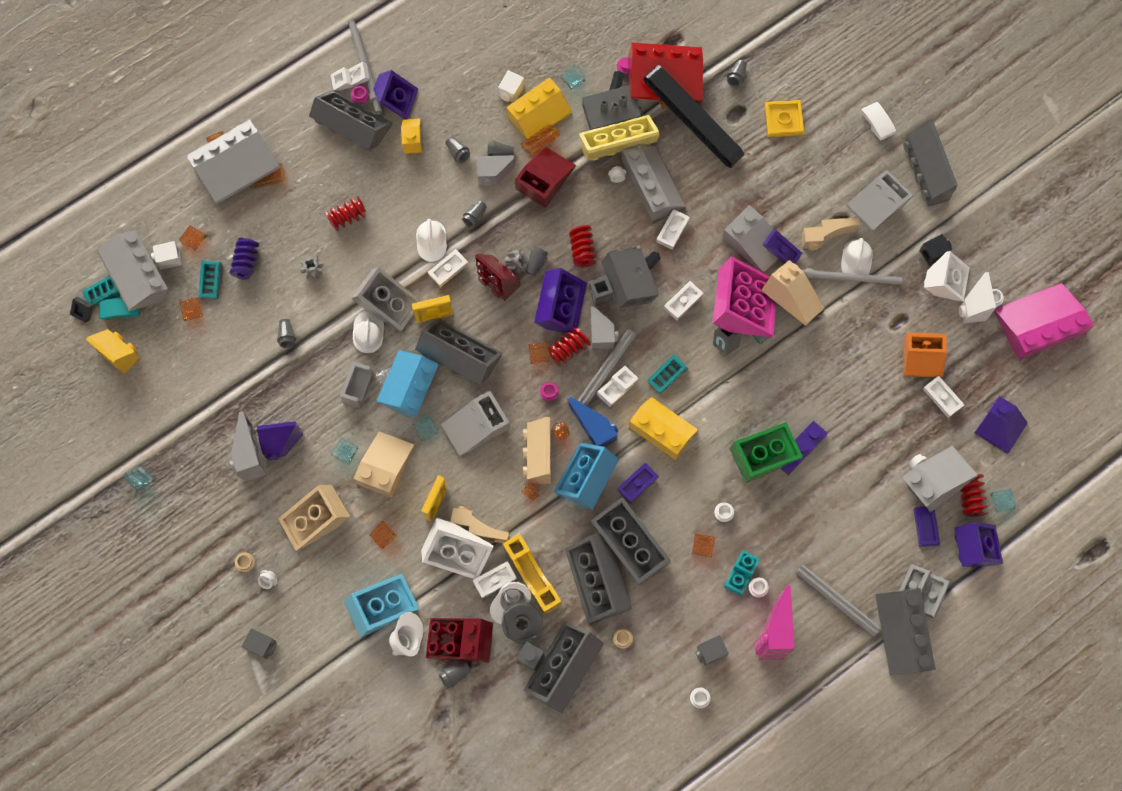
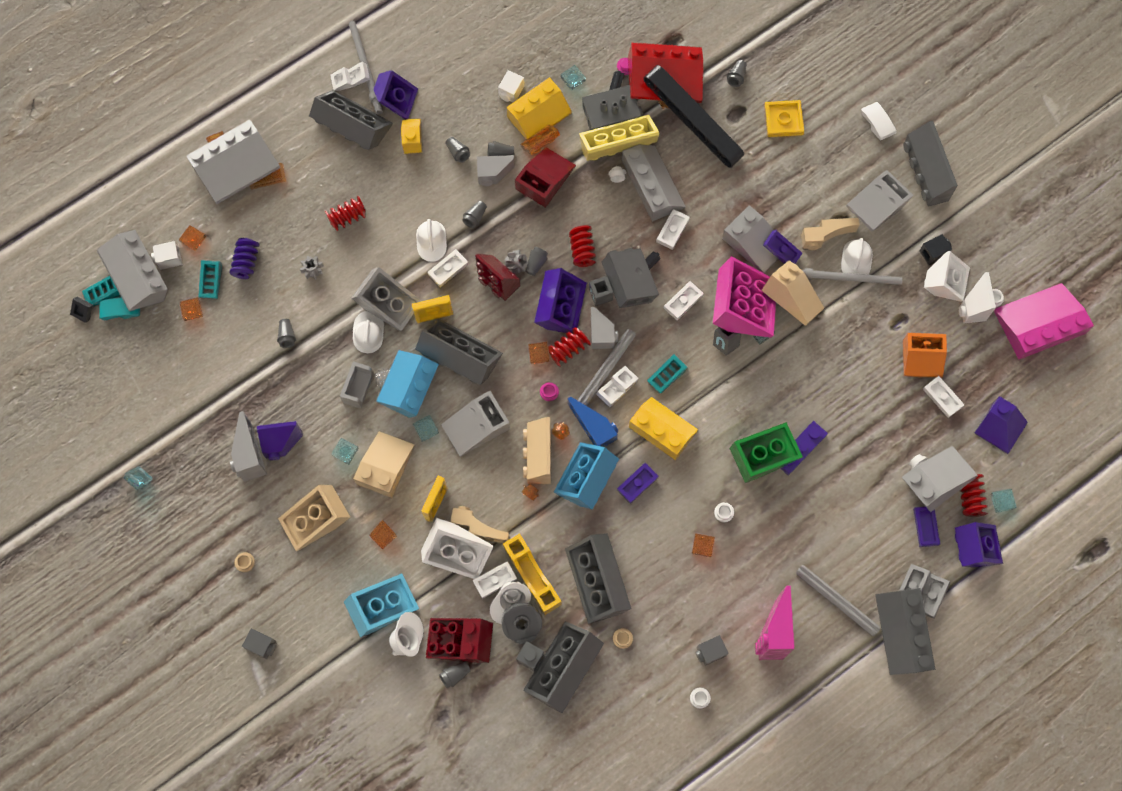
(113, 349): yellow slope -> none
(267, 579): white plate -> none
(359, 94): dark pink plate -> none
(631, 541): dark grey slope -> none
(741, 573): teal slope -> none
(758, 587): white plate -> none

